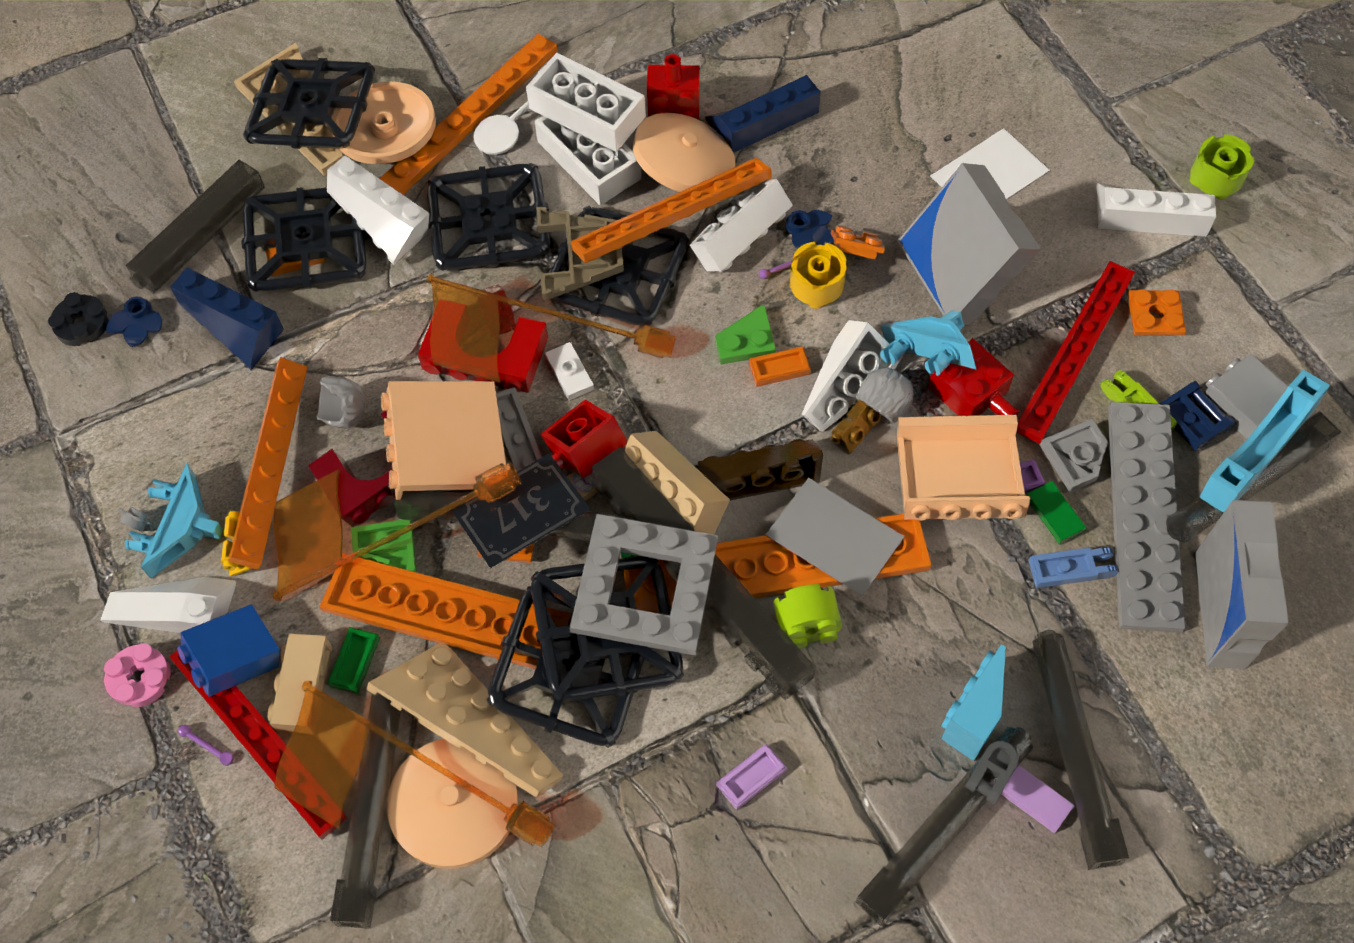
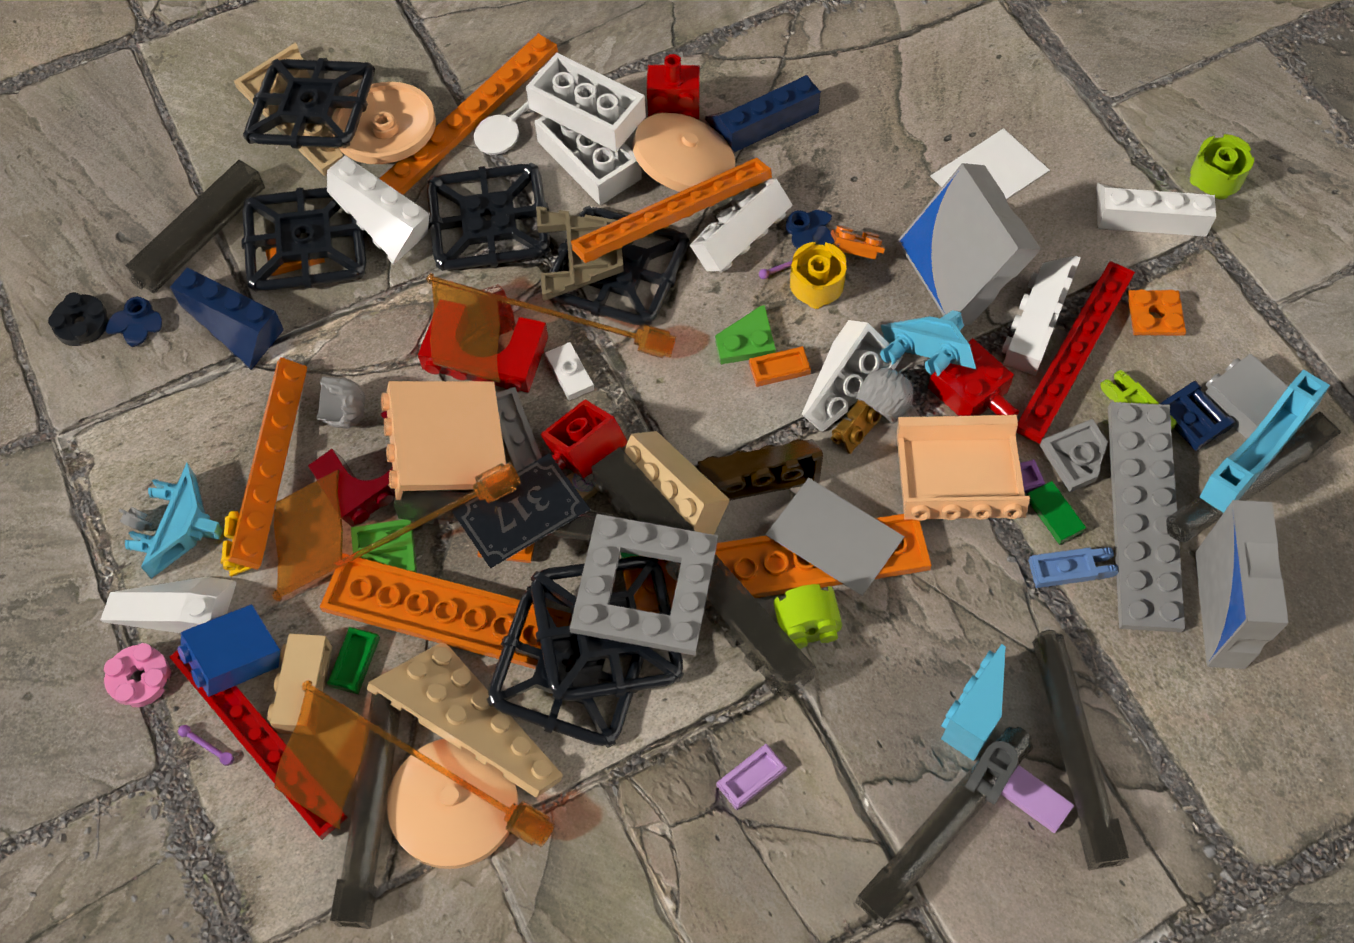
(1039, 314): none -> white wedge

